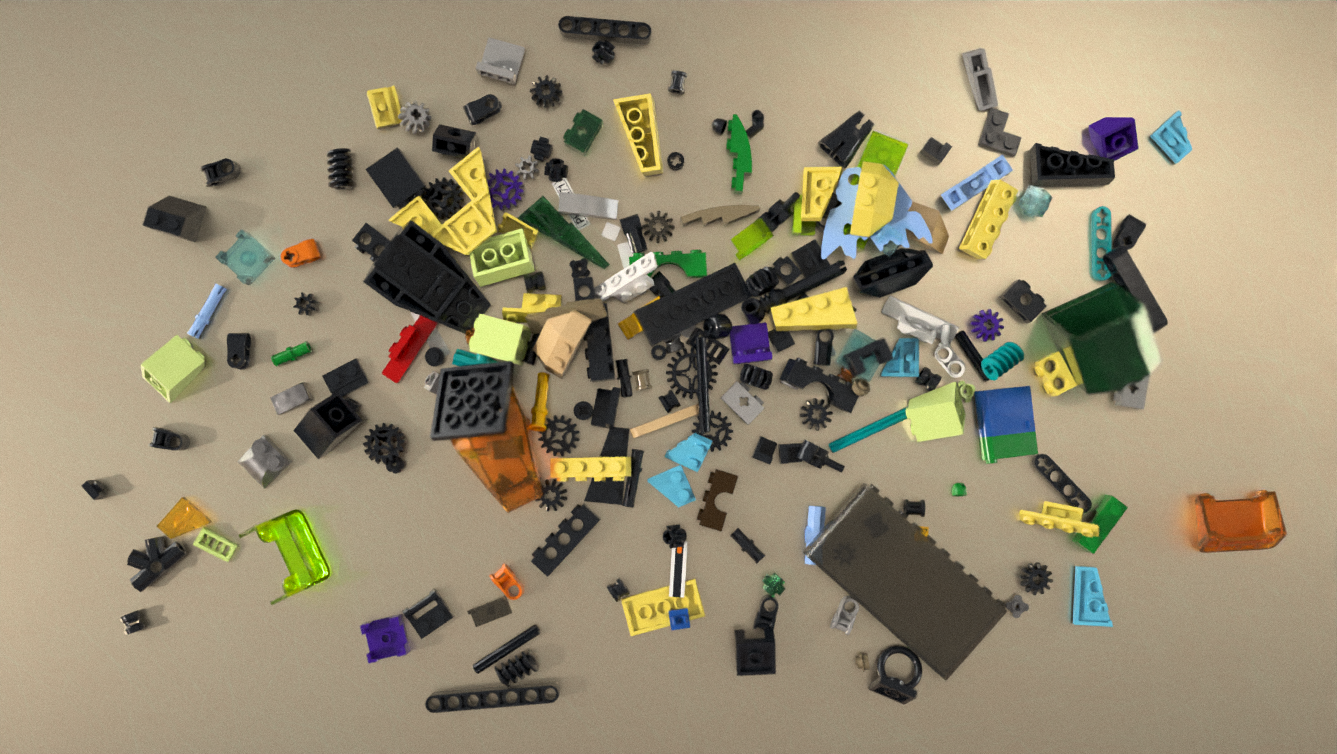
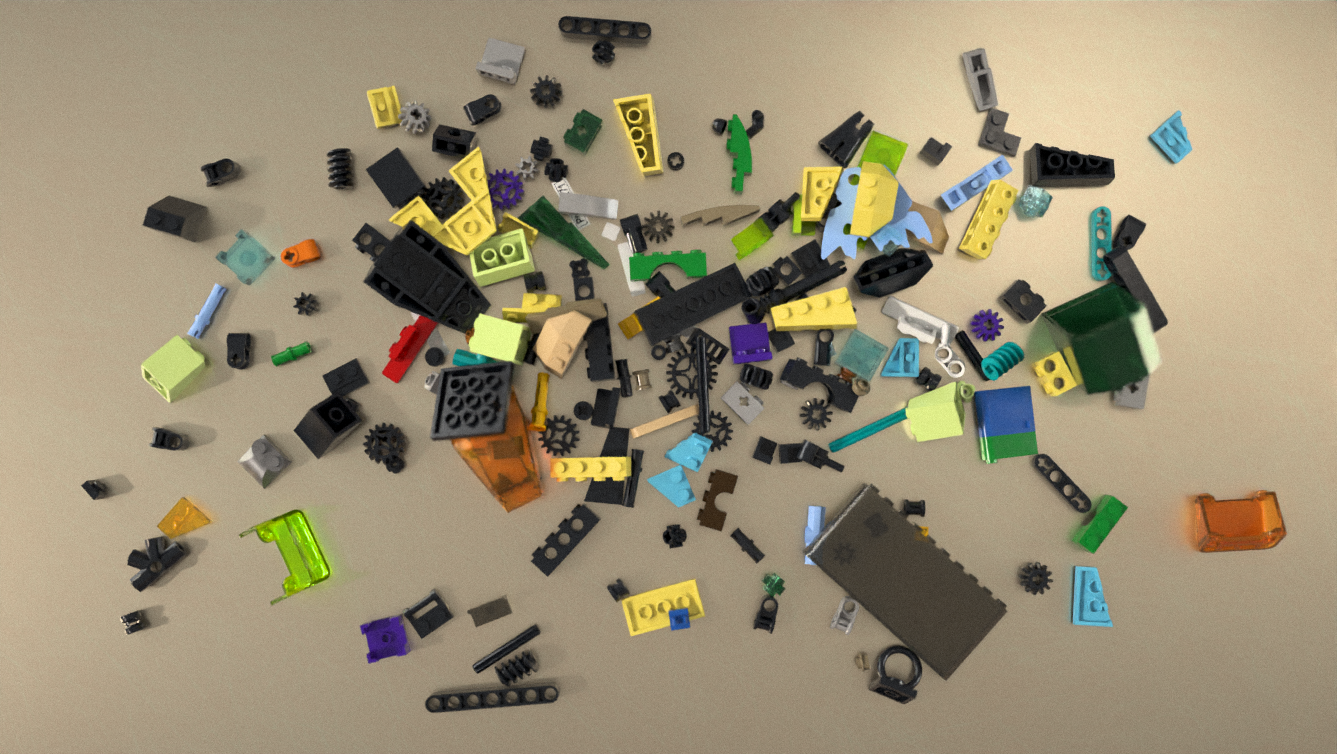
(212, 534): yellowish green slope -> none
(291, 398): slope -> none
(507, 581): orange piece -> none
(553, 488): black gear -> none
(629, 281): white bracket -> none
(677, 82): black bush -> none
(678, 571): sticker -> none
(717, 326): black head -> none
(755, 655): black panel -> none
(880, 350): black panel -> none
(959, 489): green hinge -> none
(1017, 600): flat silver plate -> none
(1060, 517): light yellow bracket -> none
(1114, 136): dark purple slope -> none

